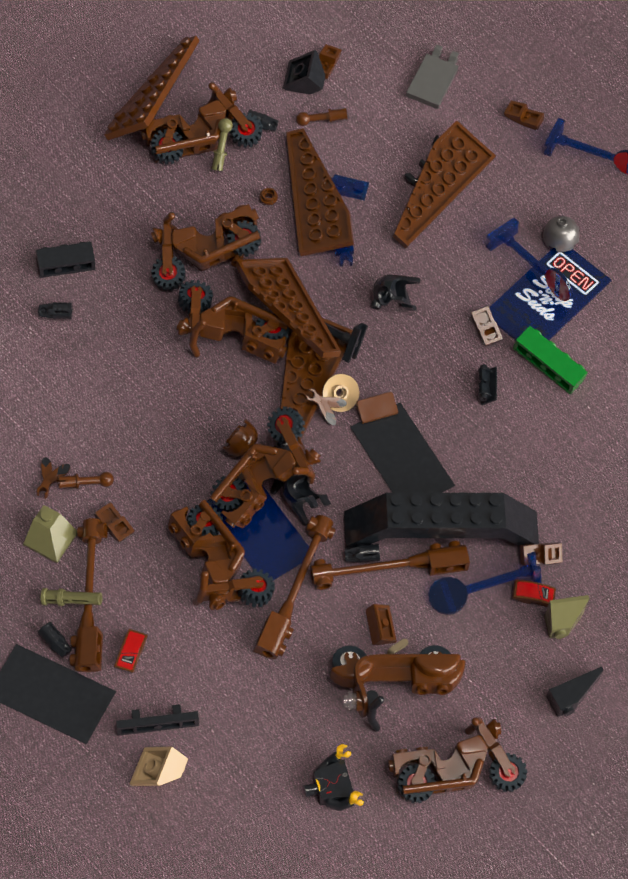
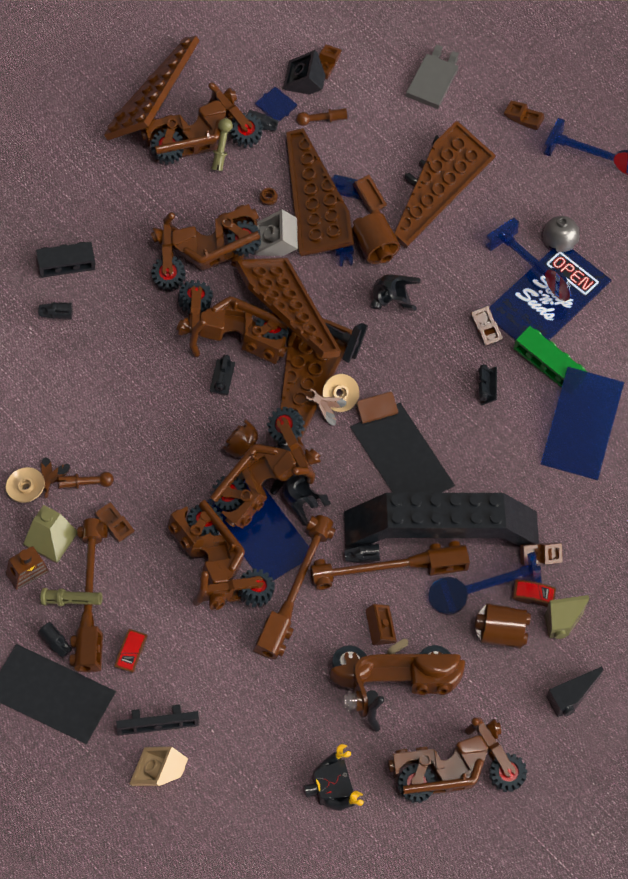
(25, 478): none -> tan dish
(26, 566): none -> reddish brown torso
(222, 375): none -> black hinge
(276, 104): none -> clear blue piece
(278, 234): none -> light grey slope
(369, 193): none -> reddish brown tile
(375, 238): none -> reddish brown cylinder
(502, 625): none -> reddish brown cylinder
(582, 423): none -> clear blue piece

